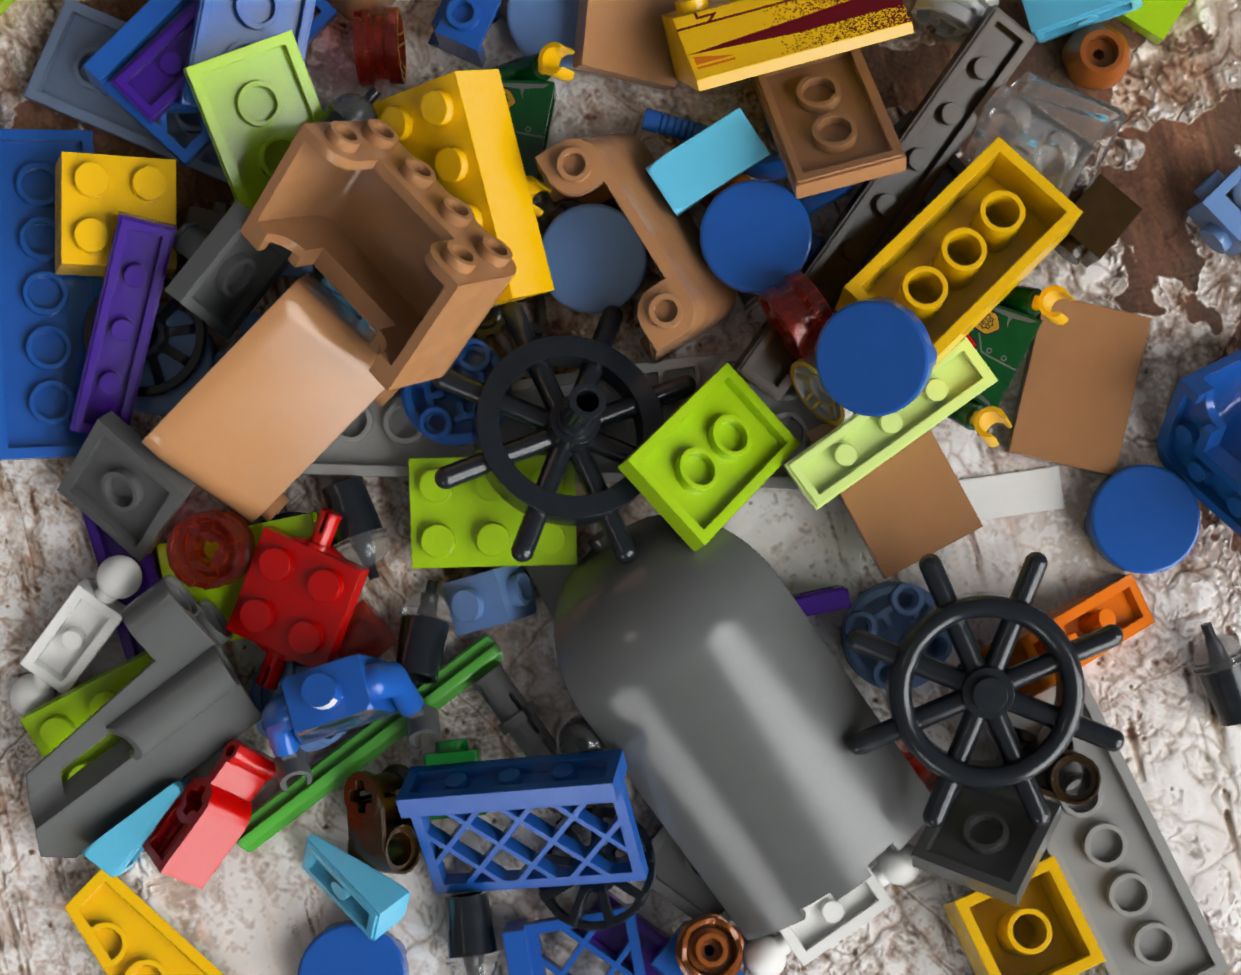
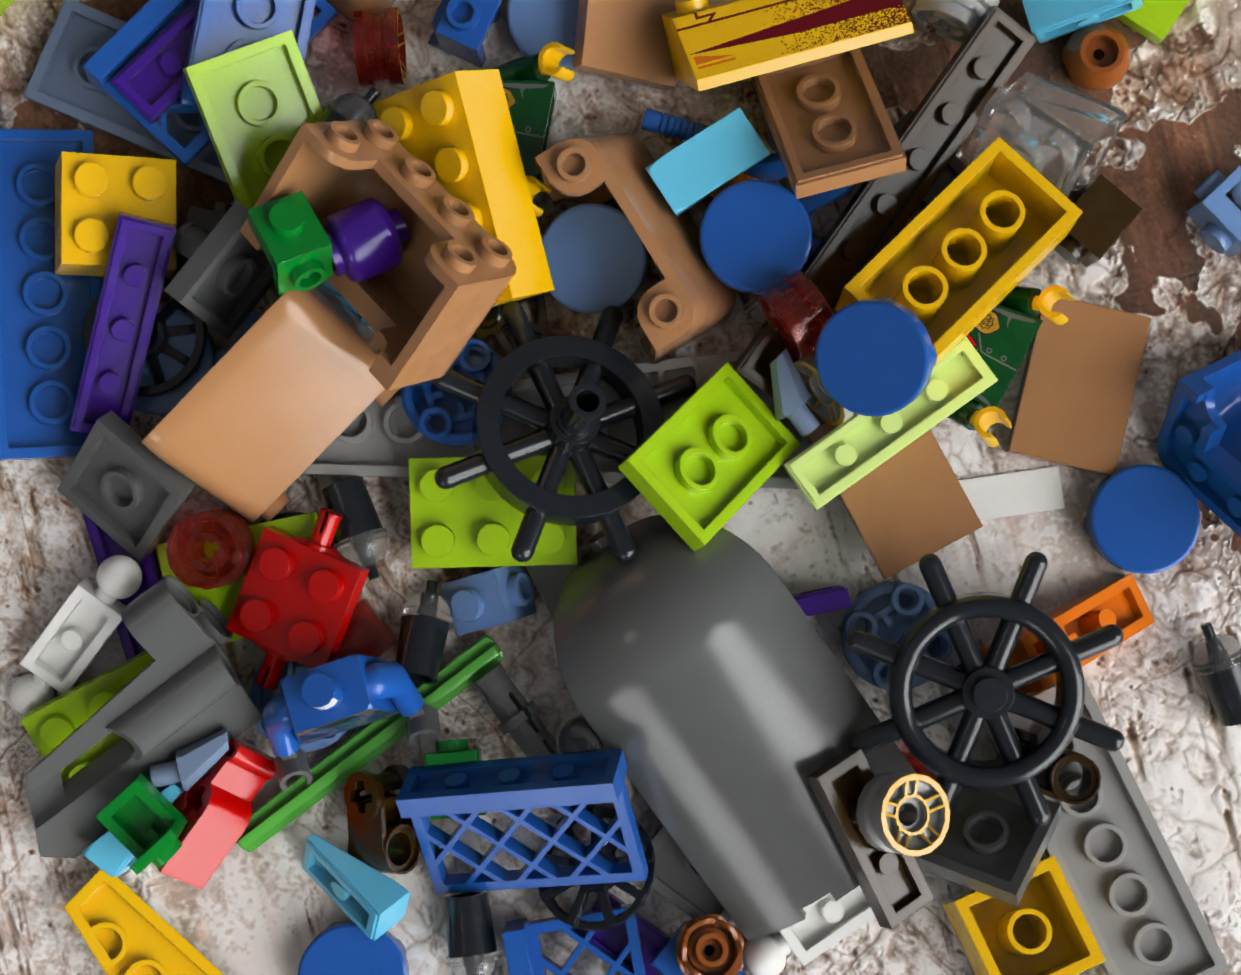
(144, 823): none -> green bracket
(191, 761): none -> sand blue bar
(292, 242): none -> green bracket
(366, 239): none -> dark purple head
(791, 395): none -> sand blue bar
(888, 880): none -> dark brown plate
(920, 824): none -> light grey wheel

